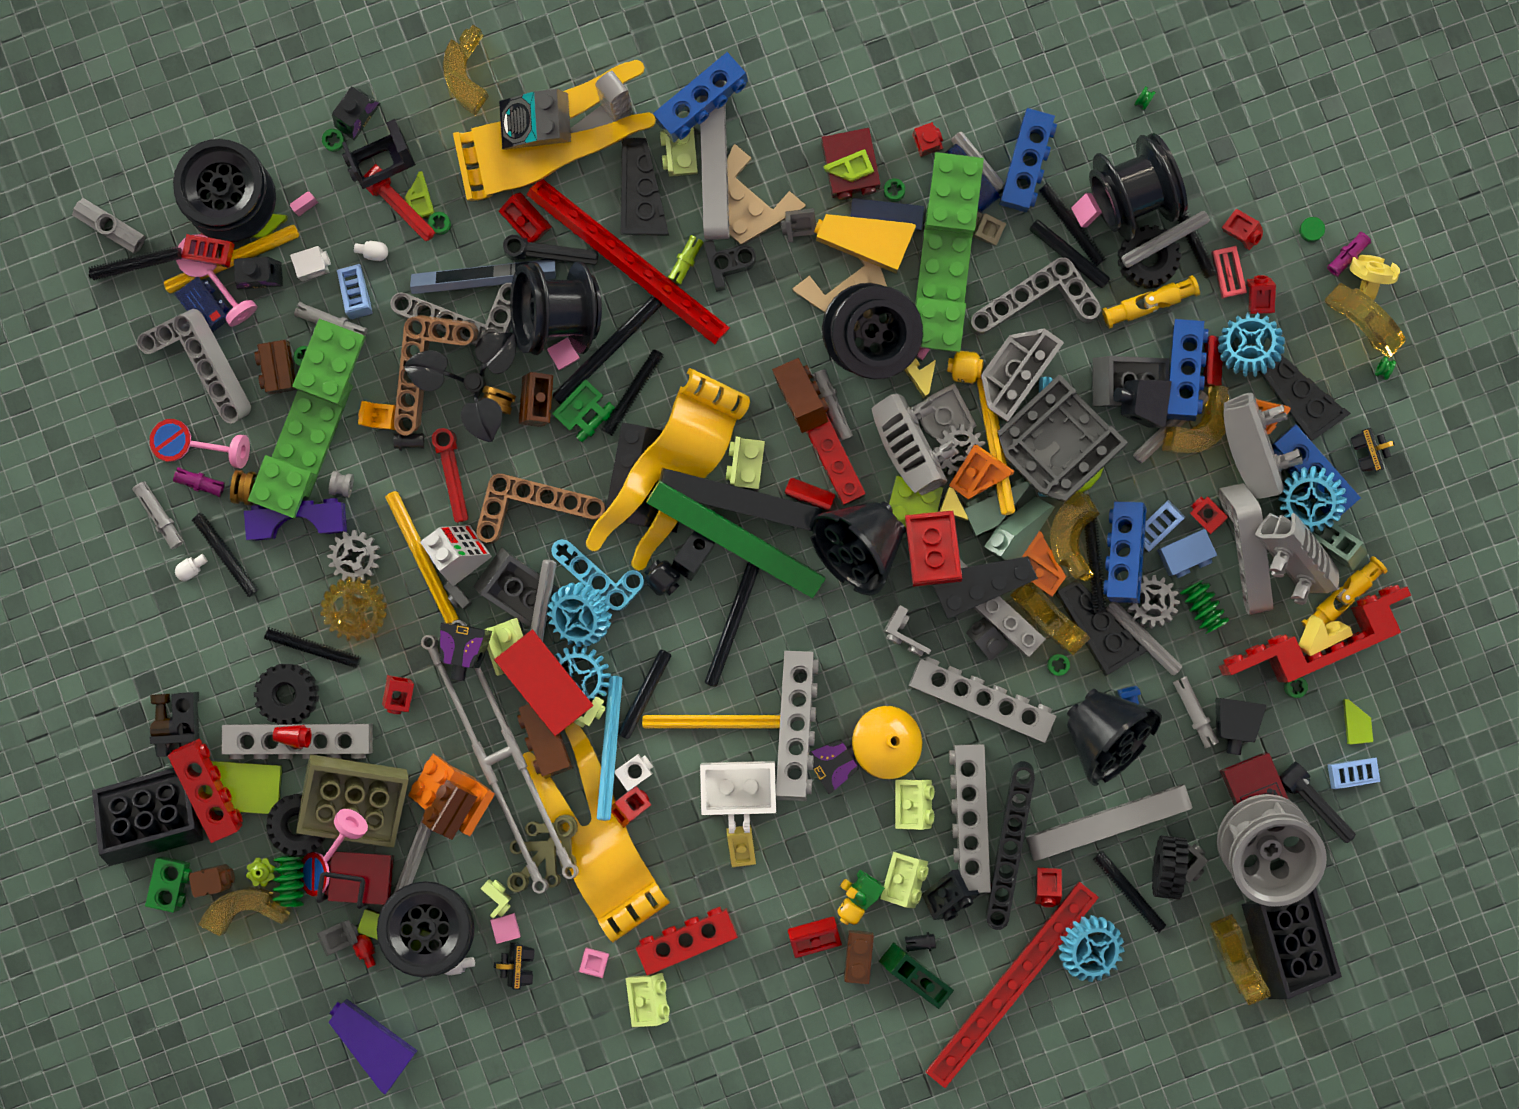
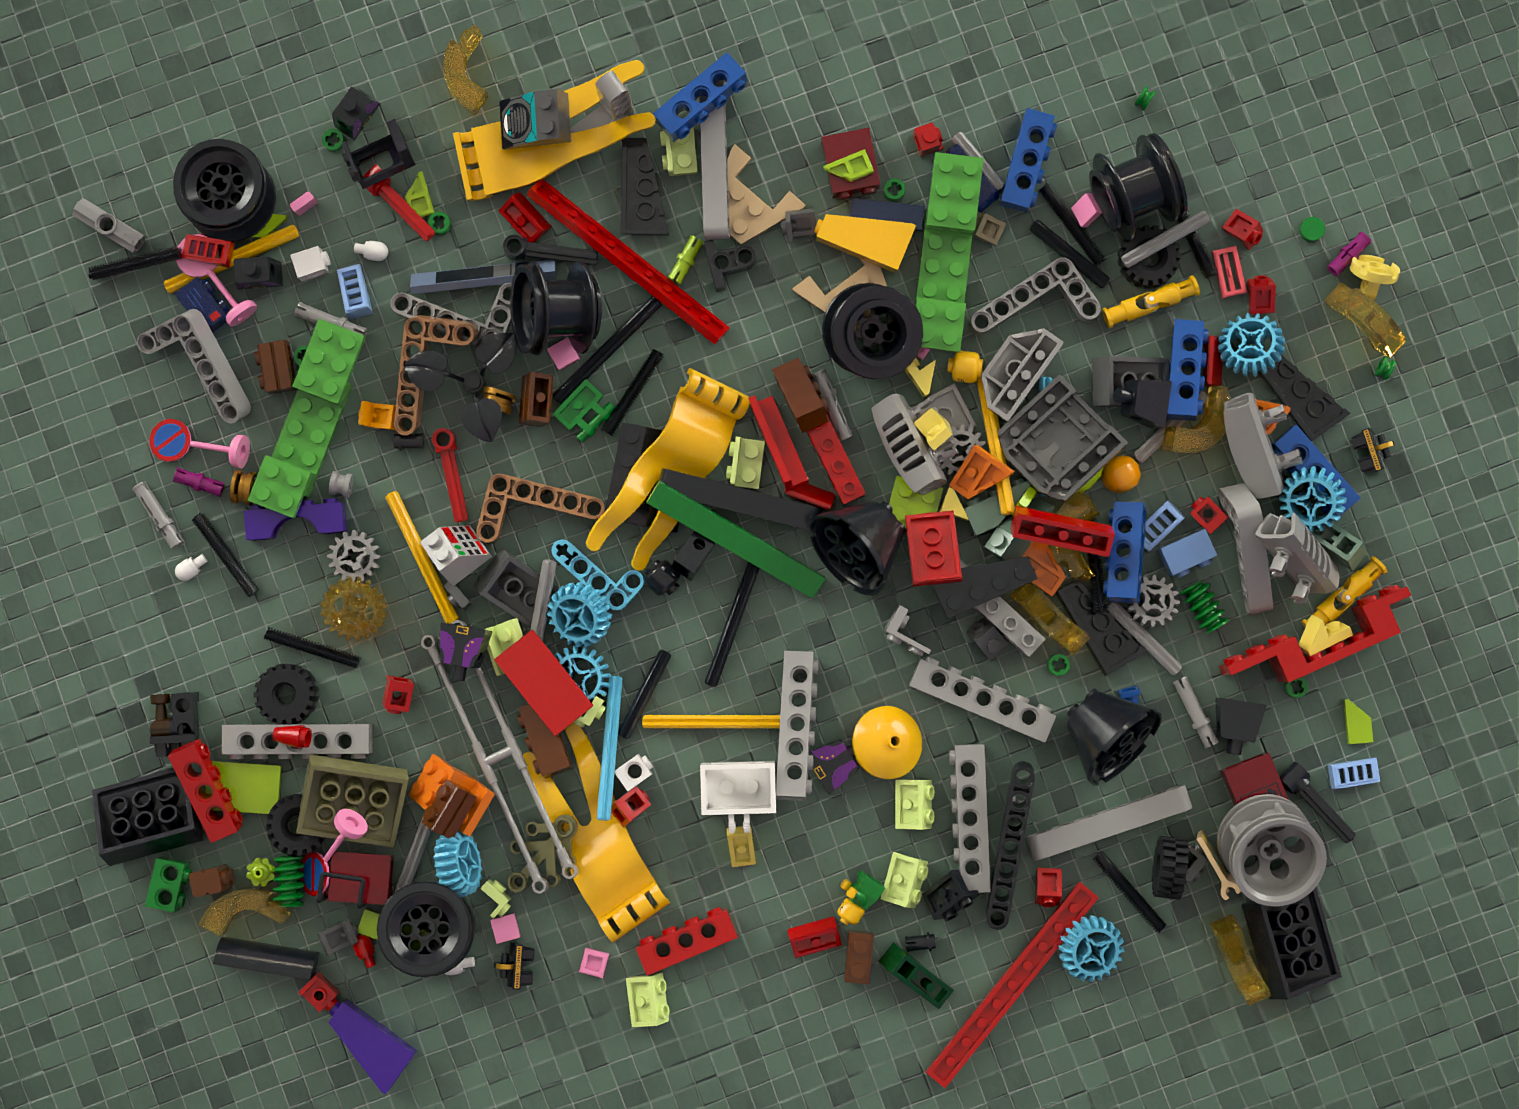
(266, 958): none -> black brick
(320, 983): none -> red brick
(458, 863): none -> medium azure gear
(779, 442): none -> red fence
(934, 428): none -> light yellow slope
(1026, 498): none -> lime tile
(1062, 531): none -> red brick
(1121, 474): none -> light orange hair
(1225, 877): none -> tan flag

